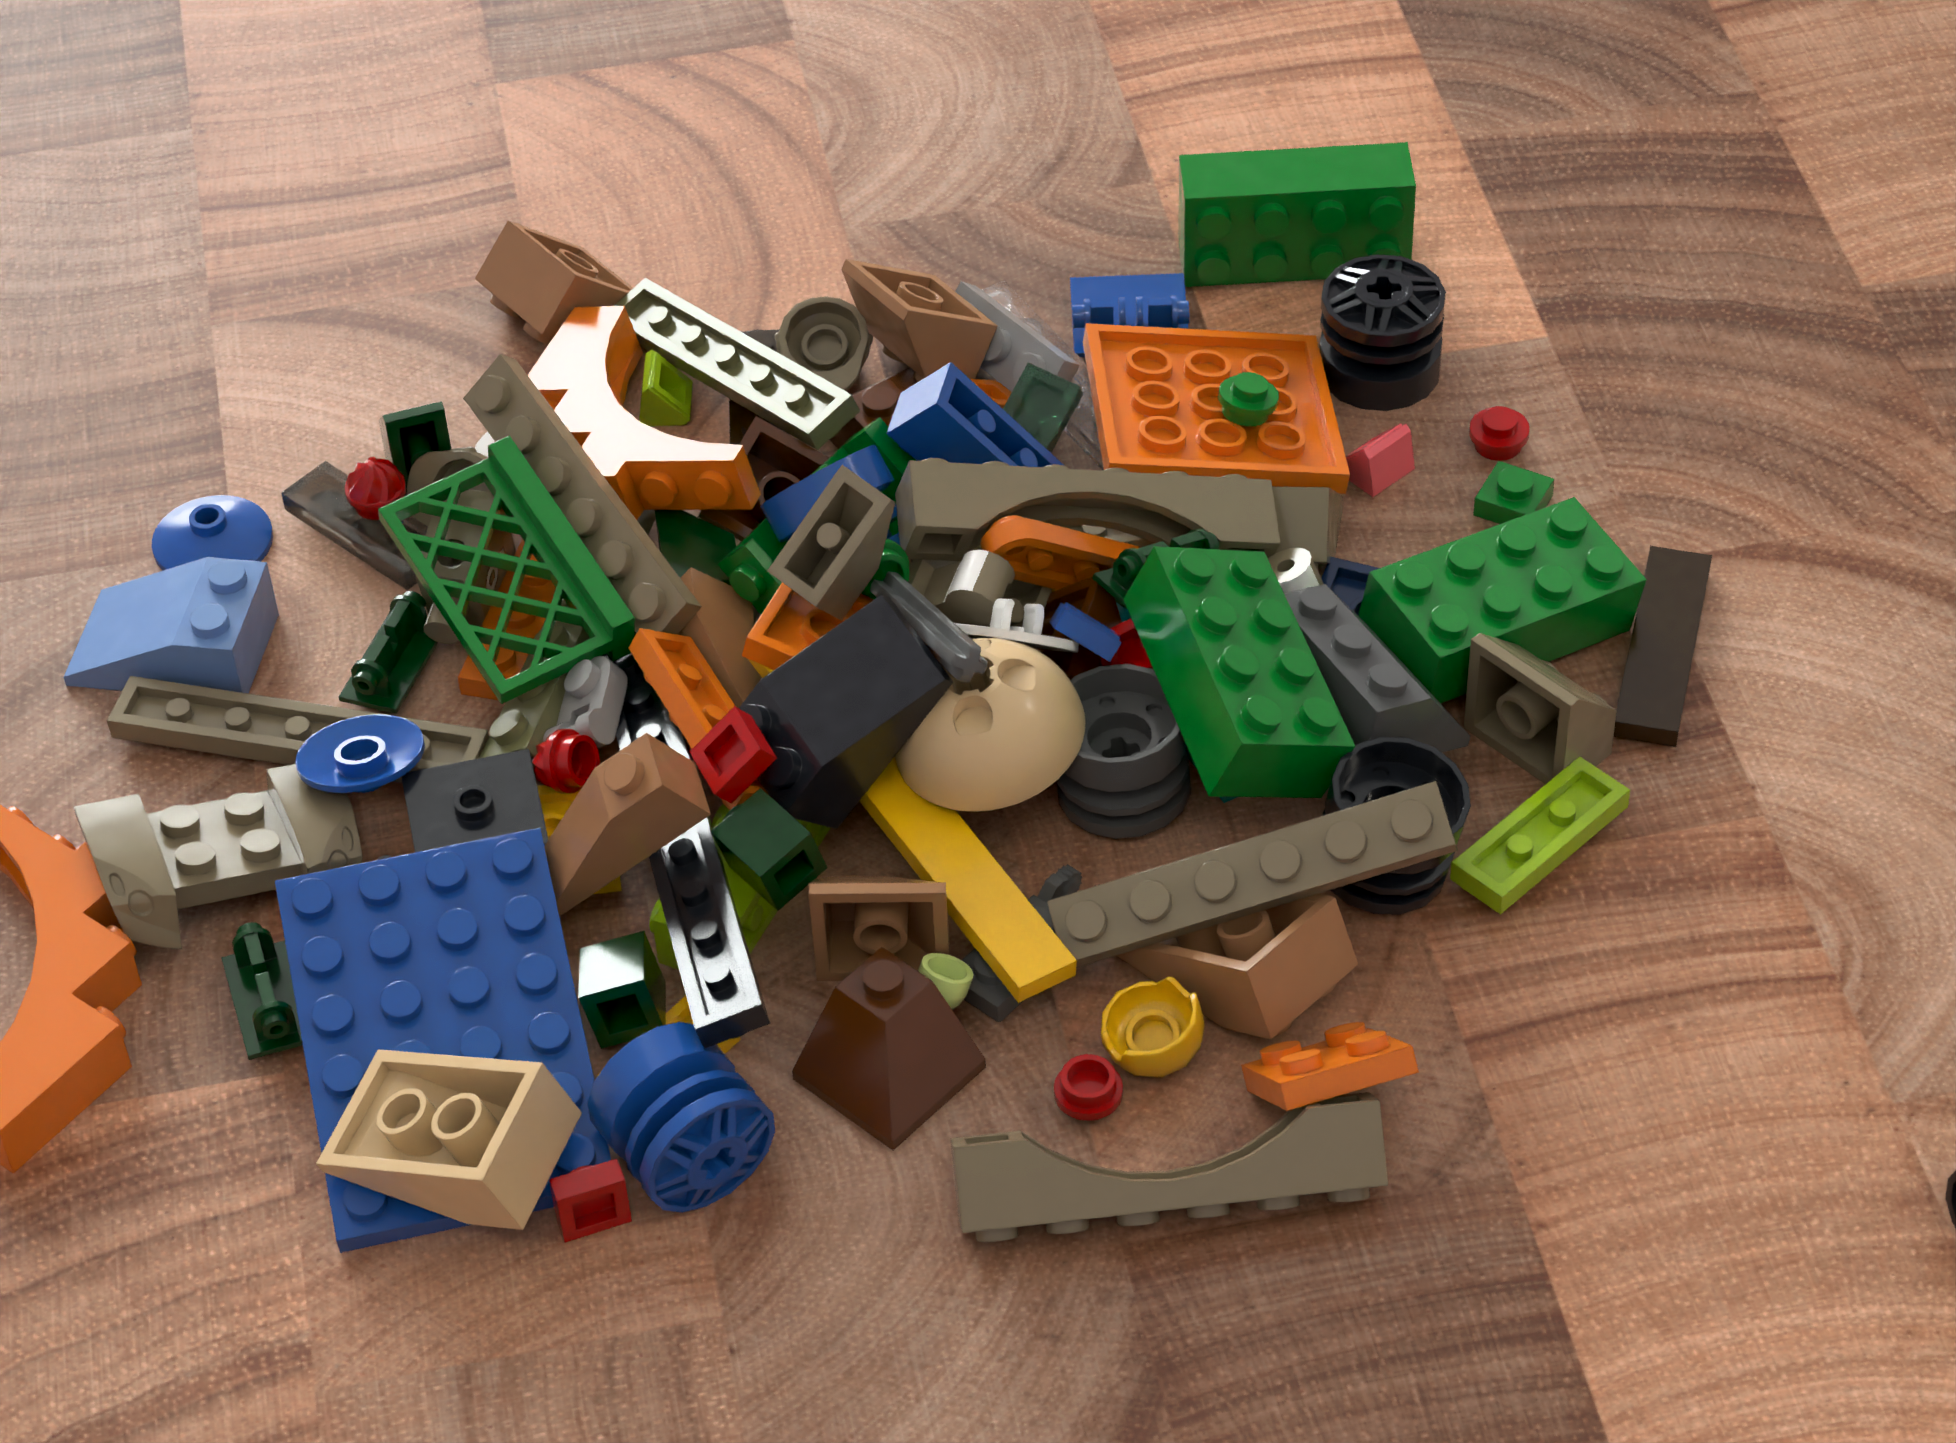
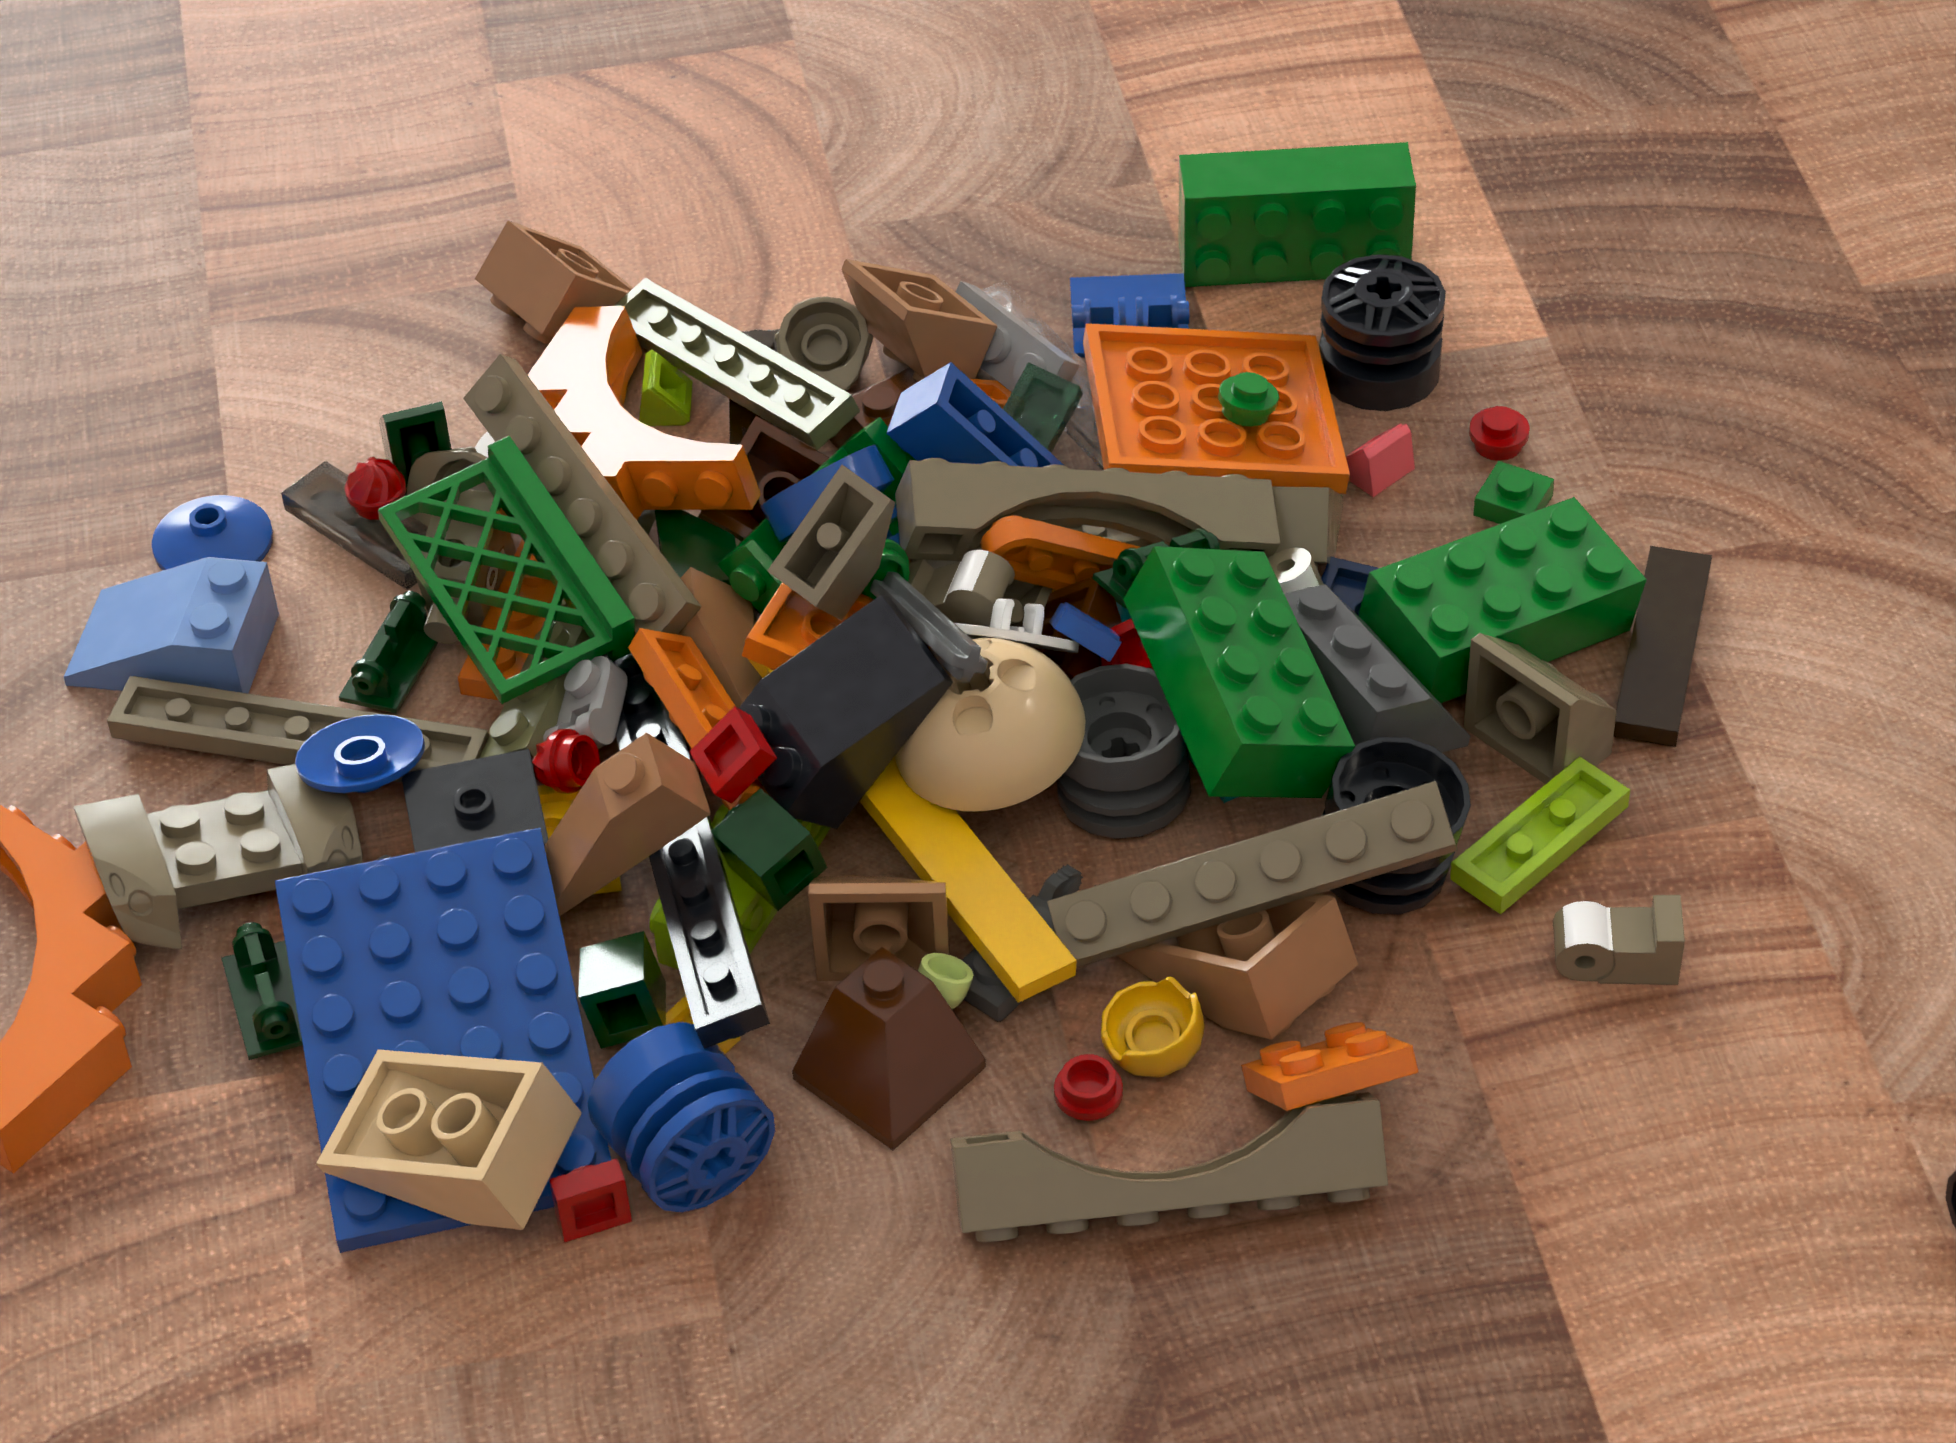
(1620, 942): none -> dark tan leg

